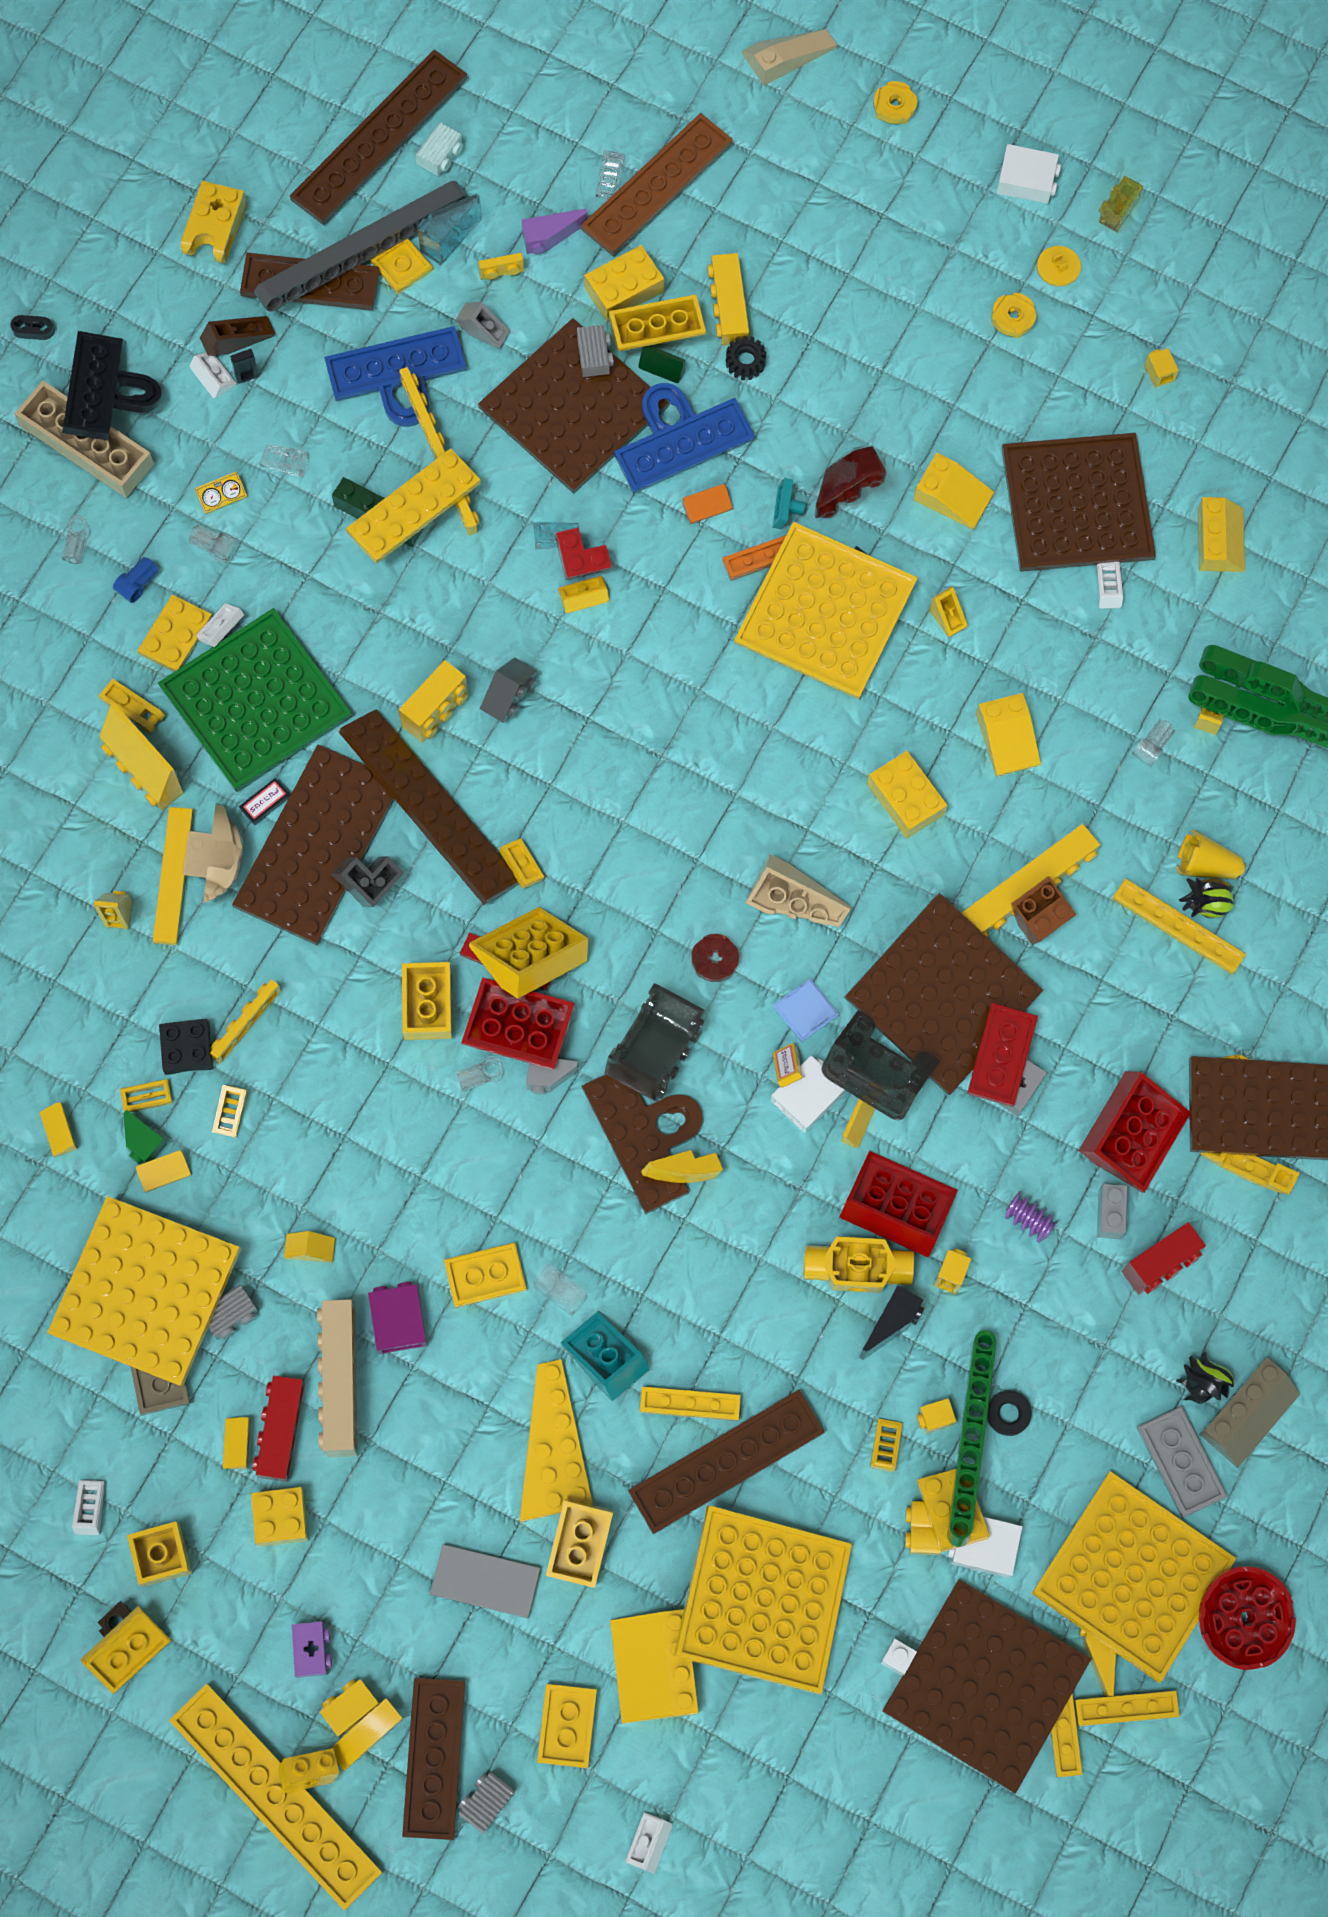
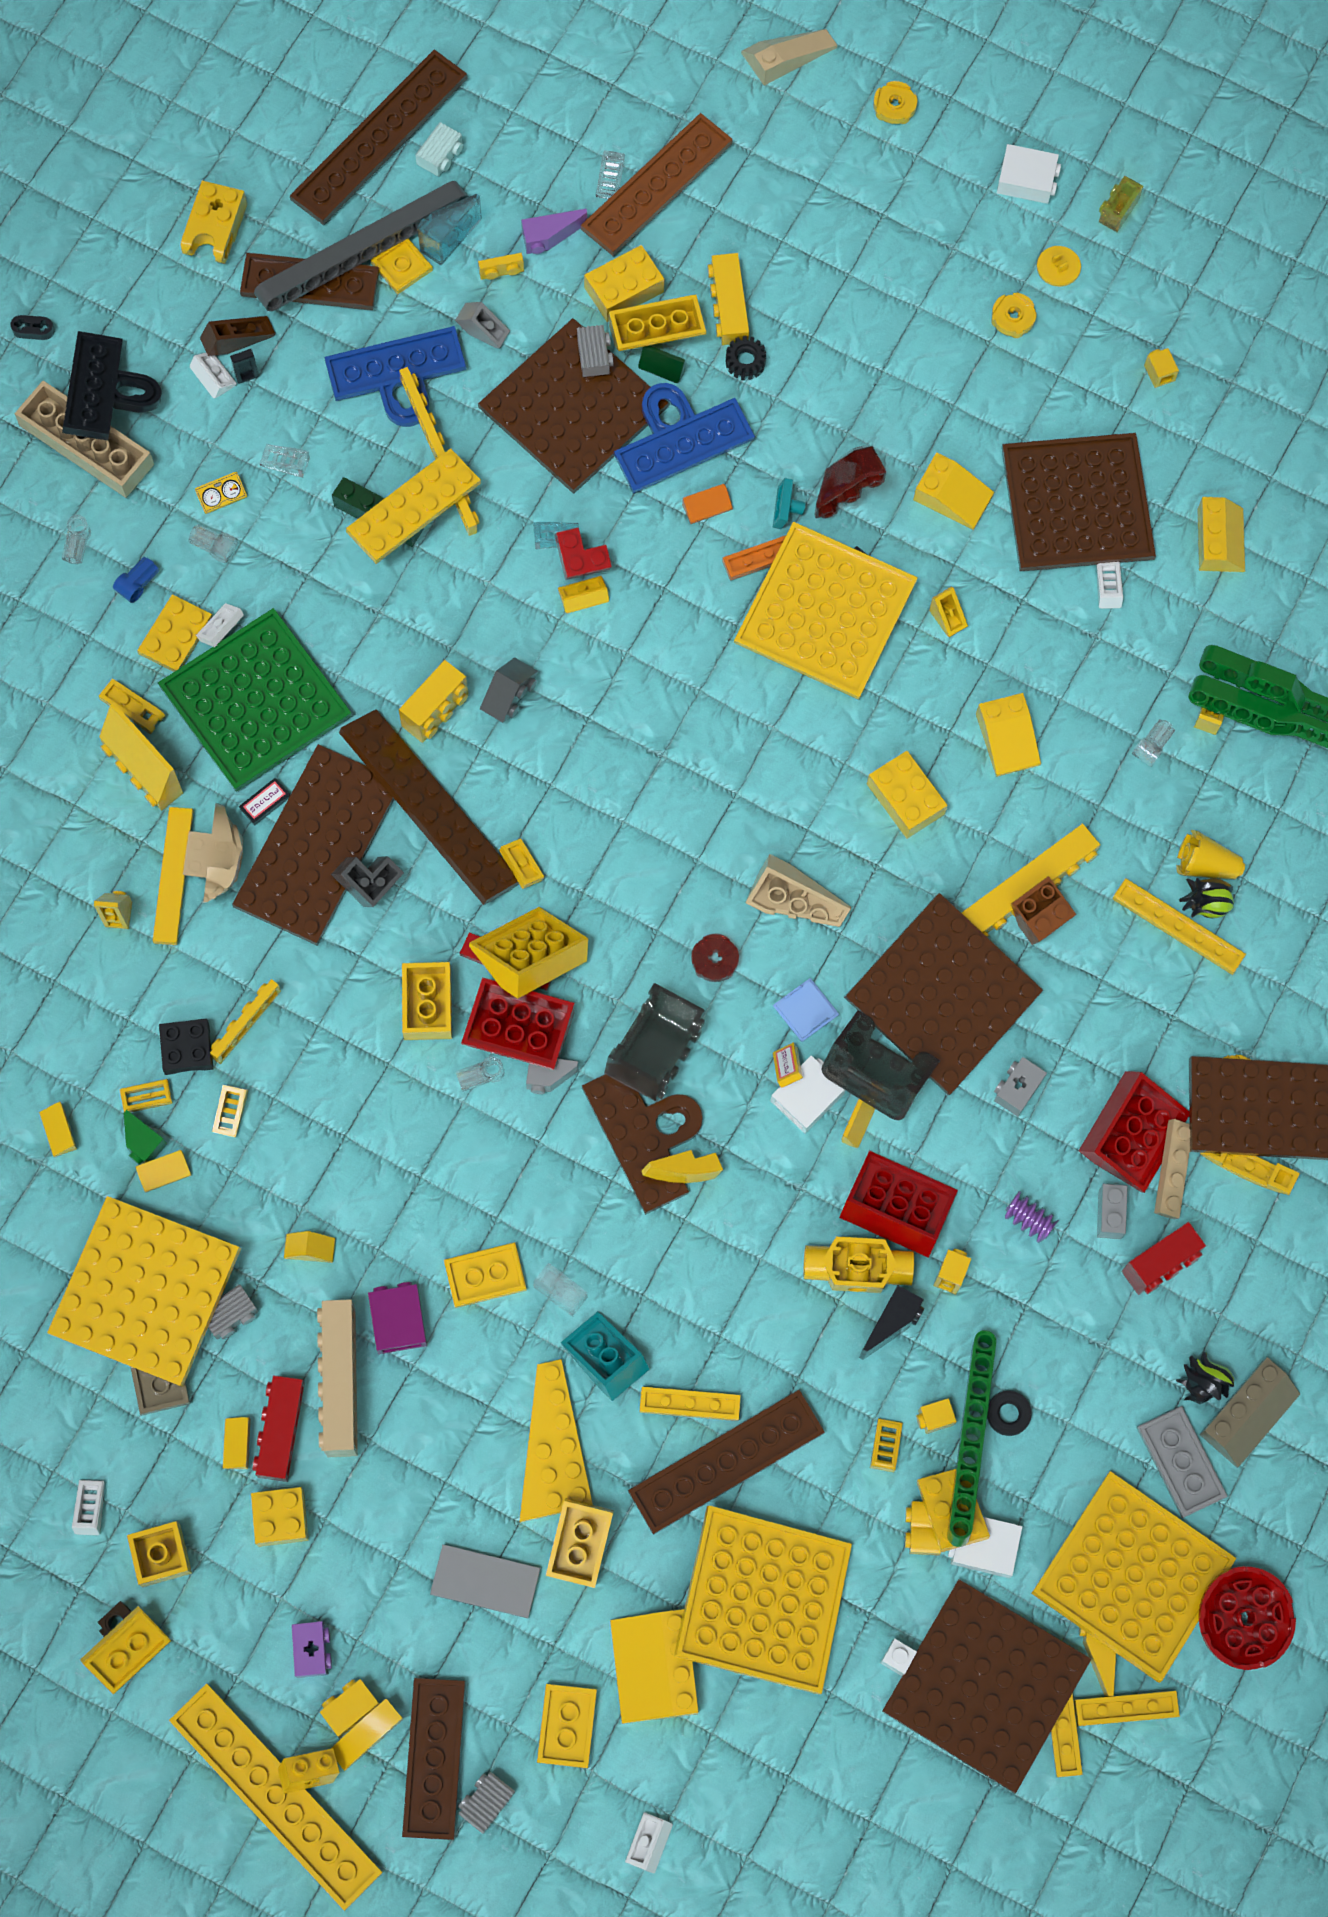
(1002, 1054): red tile -> none
(1173, 1170): none -> tan plate

